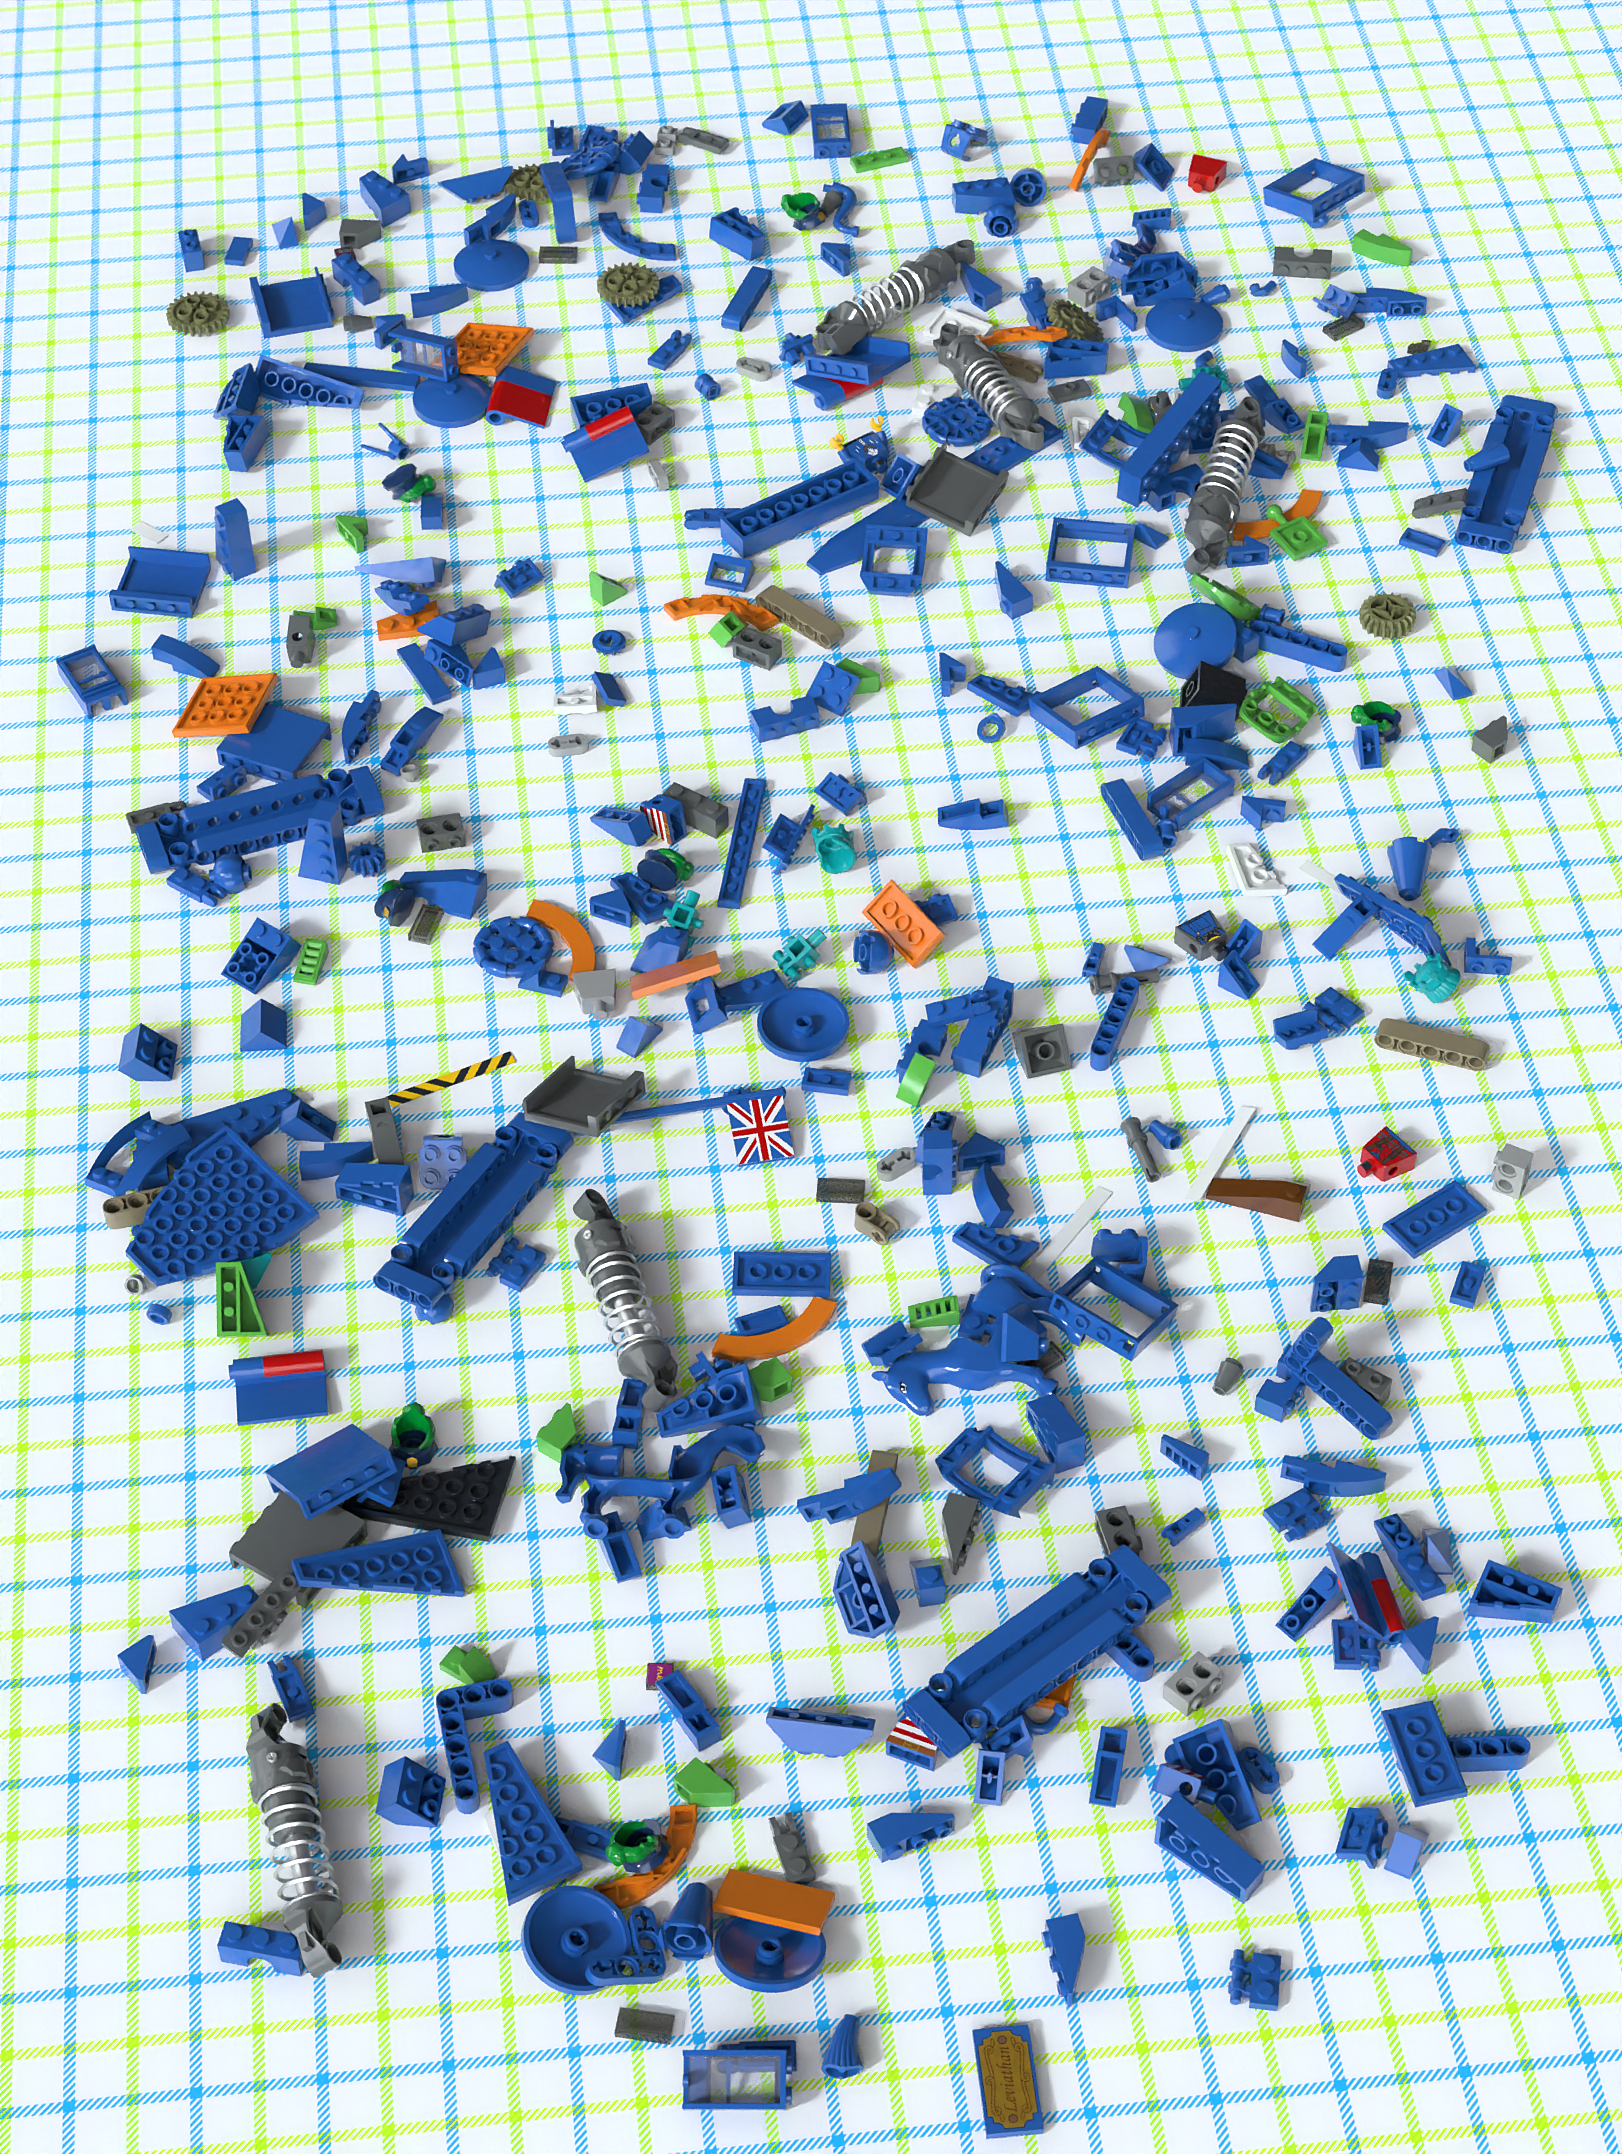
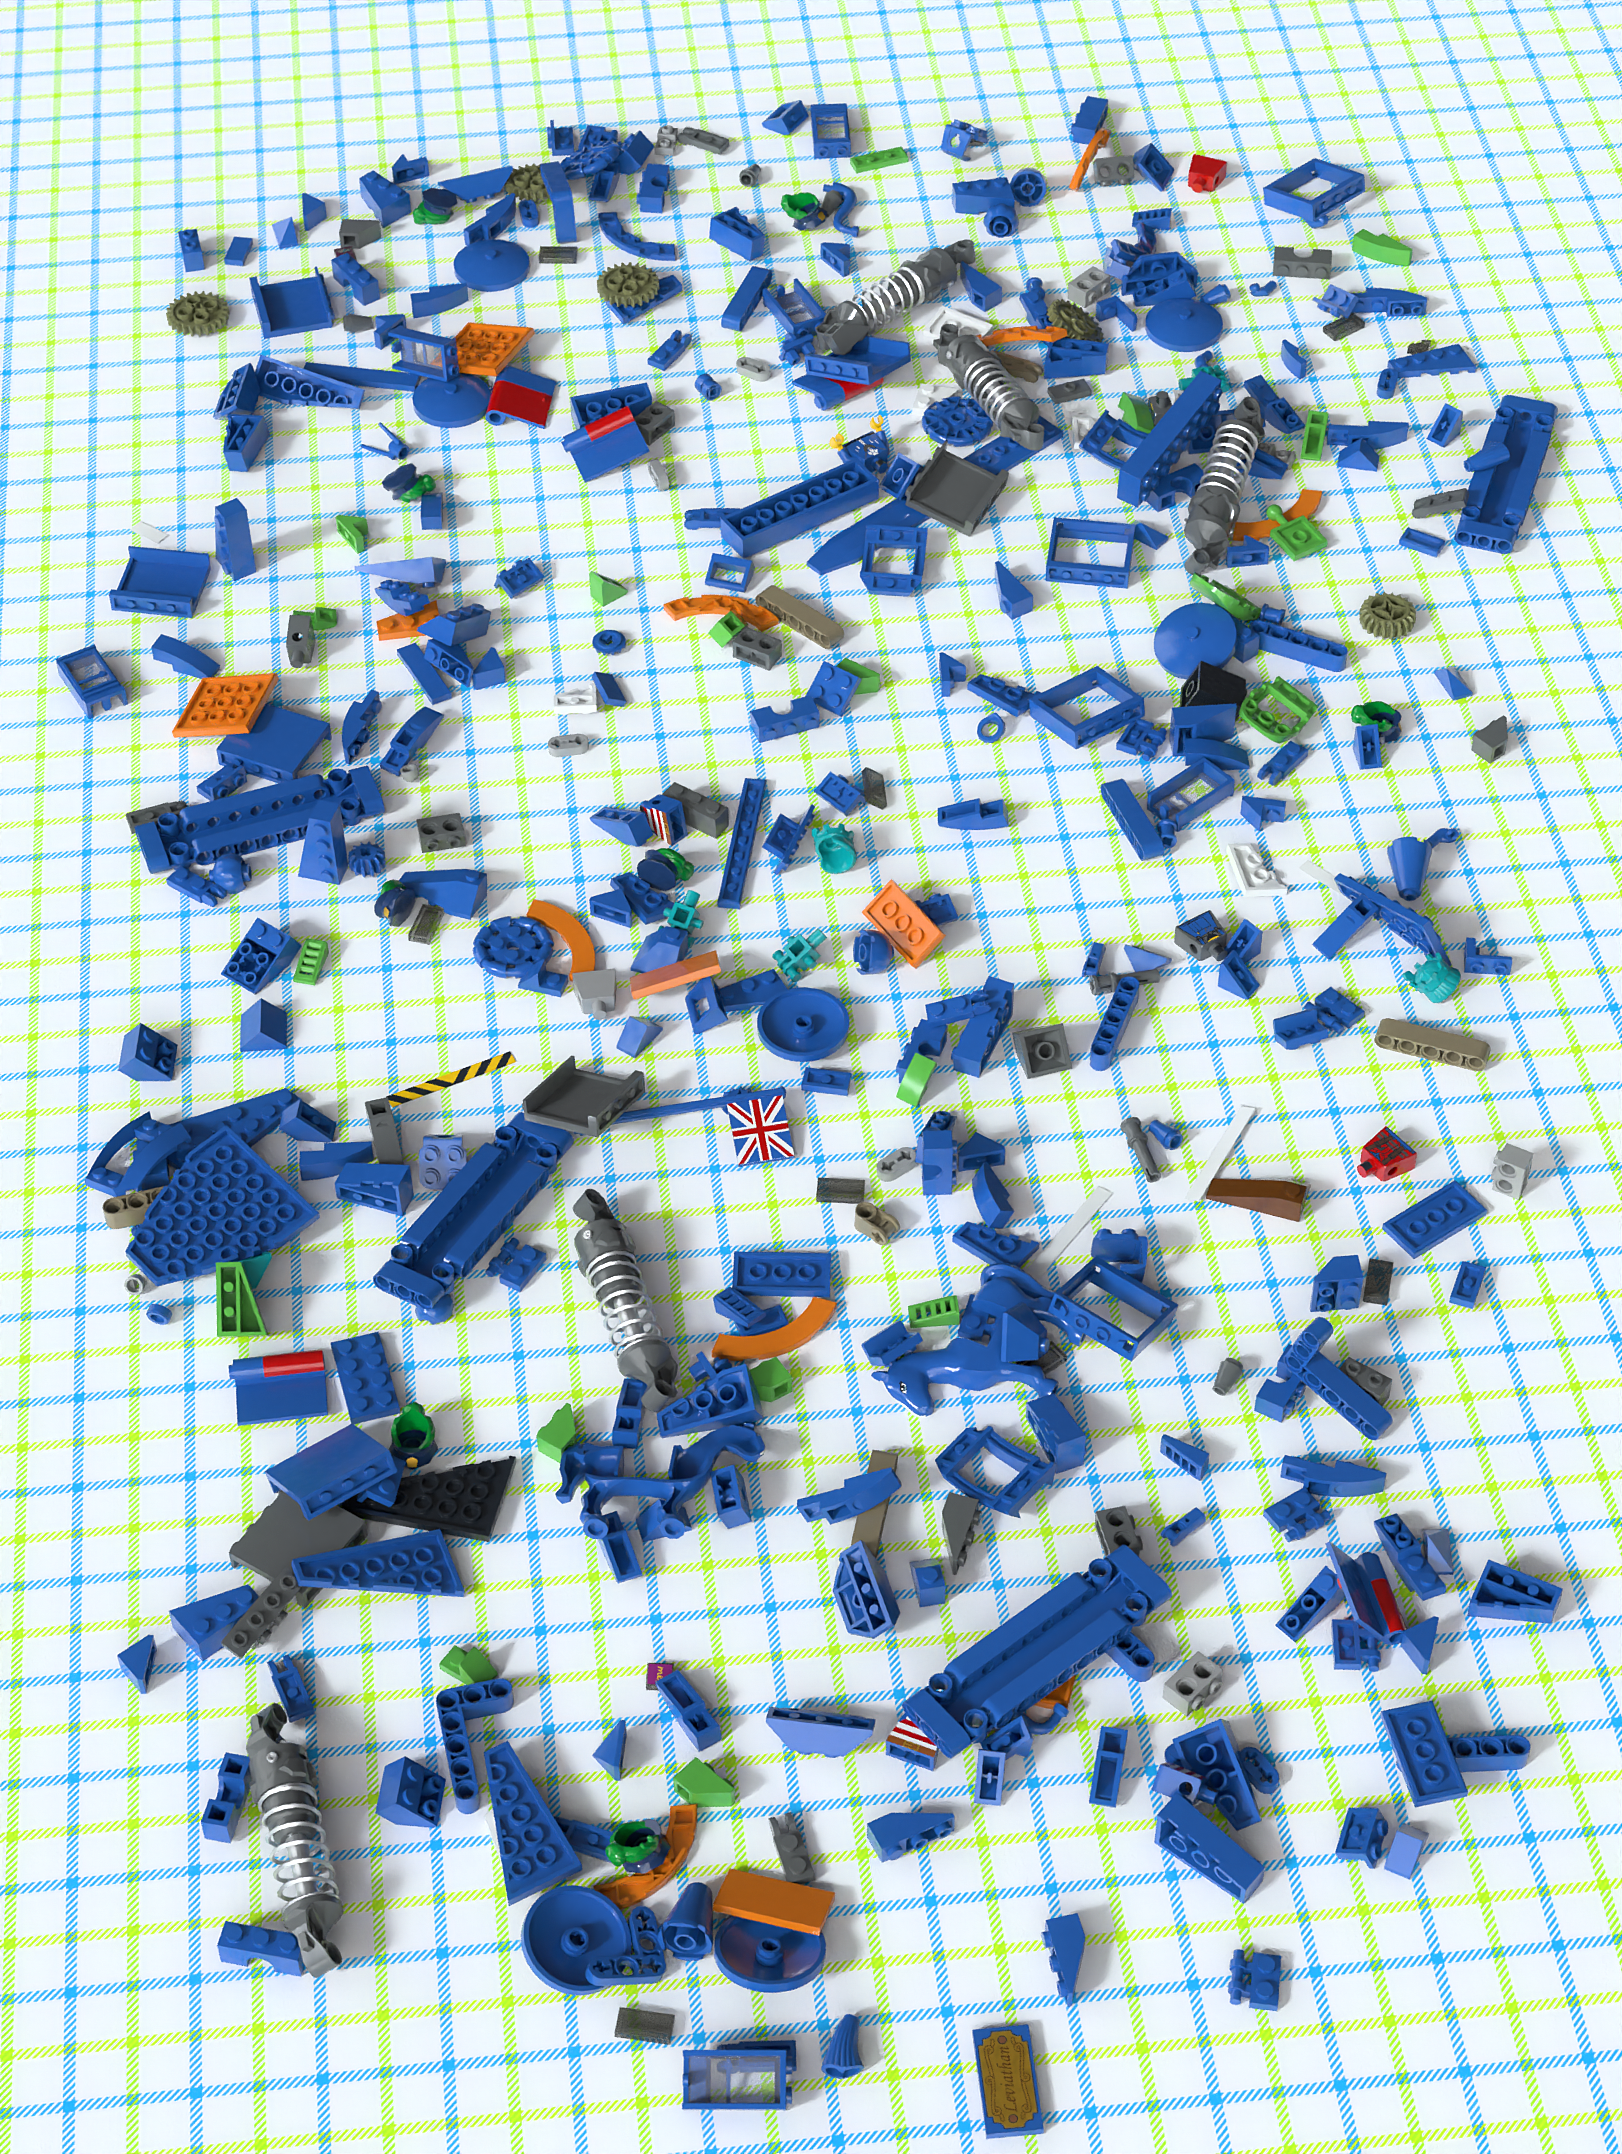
(224, 1812): none -> blue arch
(365, 1378): none -> blue plate
(435, 207): none -> dark blue piece
(736, 1306): none -> blue slope
(749, 175): none -> dark grey cone
(796, 310): none -> blue door
(874, 788): none -> clear smoke tile

